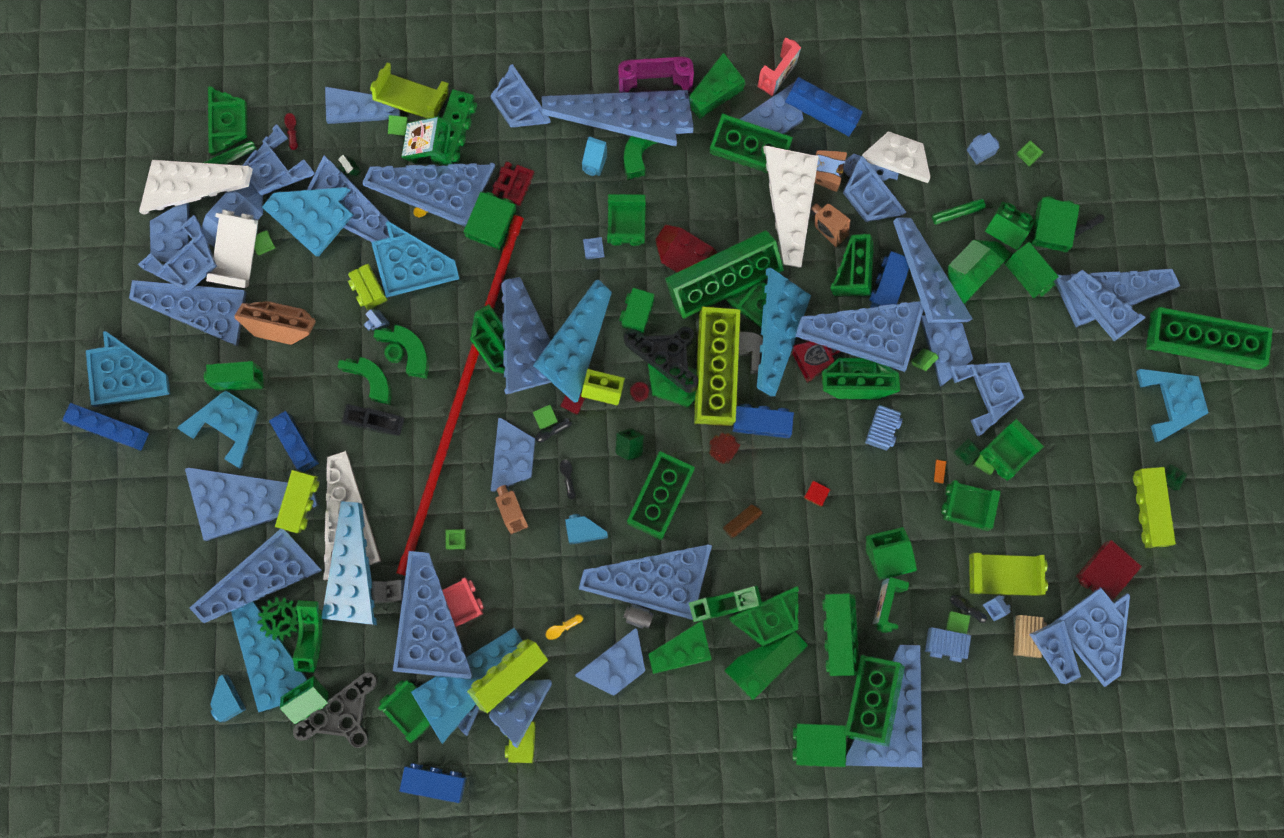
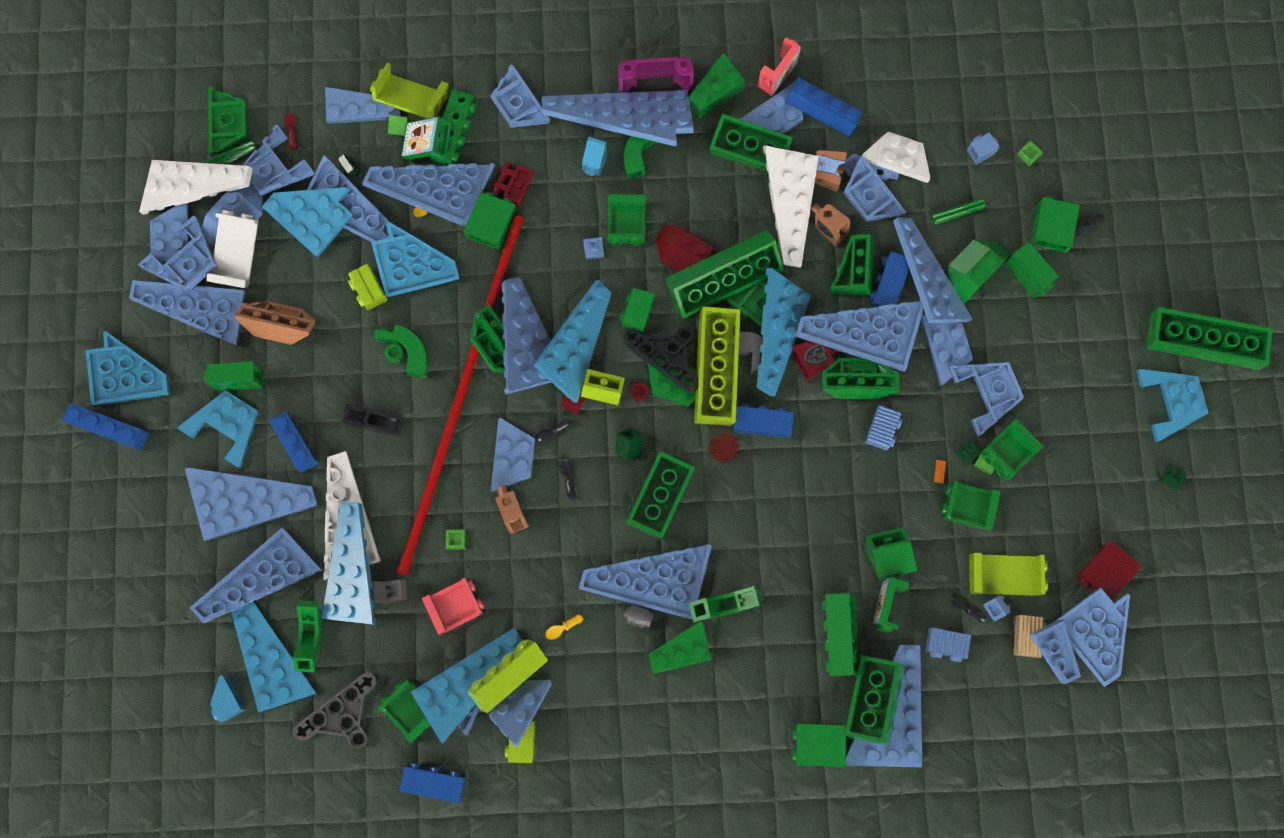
(263, 243): bright green tile -> none
(270, 617): green gear -> none
(297, 501): lime brick -> none
(304, 700): brick -> none
(376, 320): medium blue tile -> none
(379, 385): green arch -> none
(426, 629): medium blue wing -> none
(545, 417): bright green tile -> none
(583, 530): dark azure slope -> none
(616, 666): medium blue wing -> none
(742, 521): reddish brown slope -> none
(762, 665): green wedge -> none
(770, 620): green wing -> none
(817, 493): red tile -> none
(924, 359): bright green tile -> none
(958, 622): bright green tile -> none
(1010, 225): green slope -> none
(1108, 310): medium blue wing -> none
(1127, 286): medium blue wing -> none
(1154, 507): lime brick -> none

